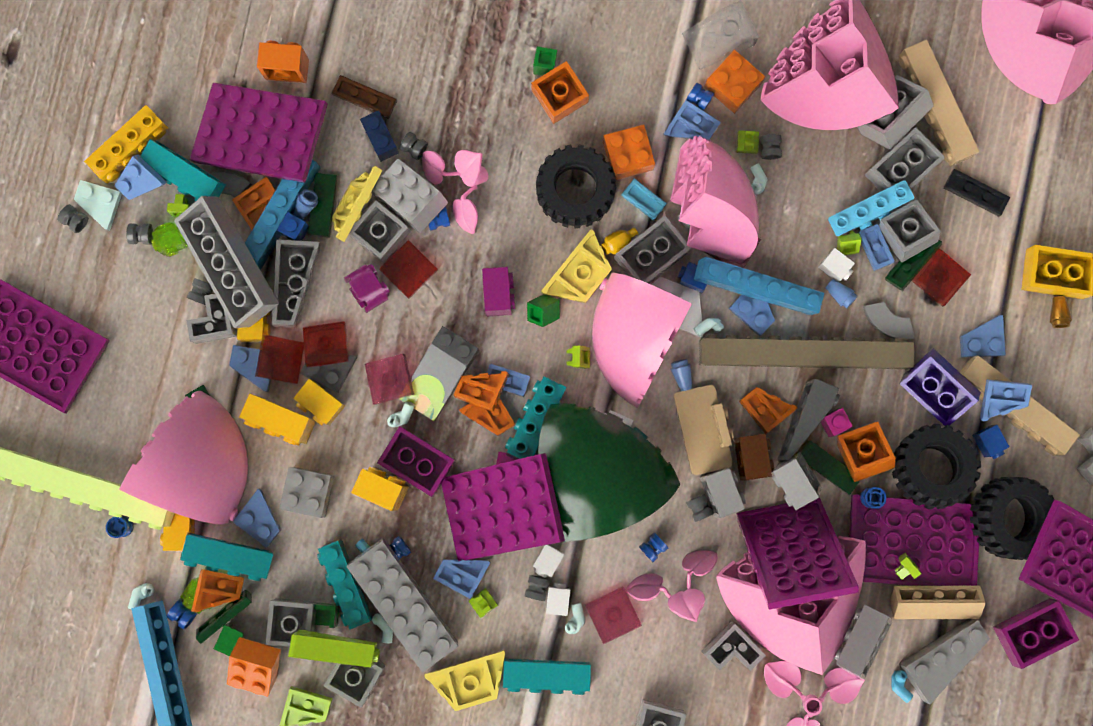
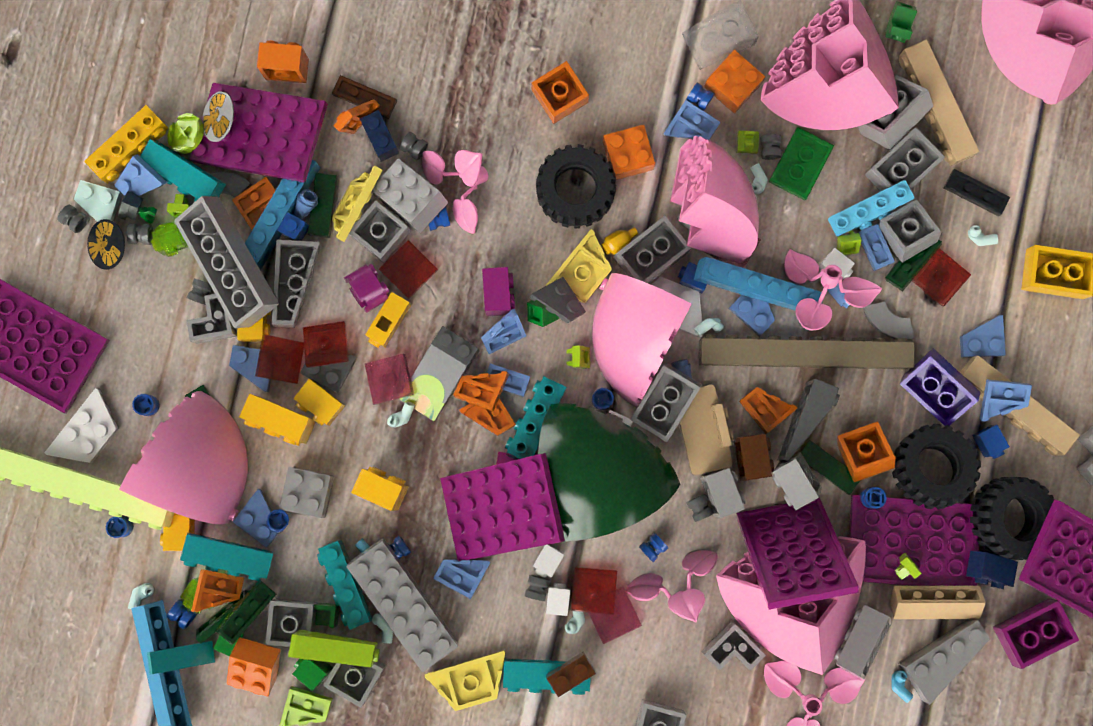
(86, 431): none -> white wing
(106, 244): none -> shield
(132, 207): none -> pearl dark grey piece
(142, 406): none -> blue wheel
(180, 657): none -> teal tile
(185, 133): none -> lime tile
(218, 116): none -> shield
(245, 612): none -> dark green tile
(277, 520): none -> blue wheel
(311, 672): none -> green brick
(350, 121): none -> orange wing
(387, 320): none -> yellow brick
(416, 461): magenta brick -> none
(483, 603): lime tile -> none
(504, 333): none -> medium blue wing
(544, 60): green panel -> none
(560, 300): none -> dark grey wing
(570, 674): none -> reddish brown brick
(594, 590): none -> clear red plate
(605, 399): none -> blue wheel
(644, 199): medium azure tile -> none
(666, 402): none -> light grey brick
(801, 163): none -> green tile
(813, 314): none -> bright pink plant
(836, 422): dark pink brick -> none
(900, 22): none -> green brick
(979, 238): none -> light aqua arm
(991, 569): none -> dark blue brick
(1060, 313): pearl gold cone -> none

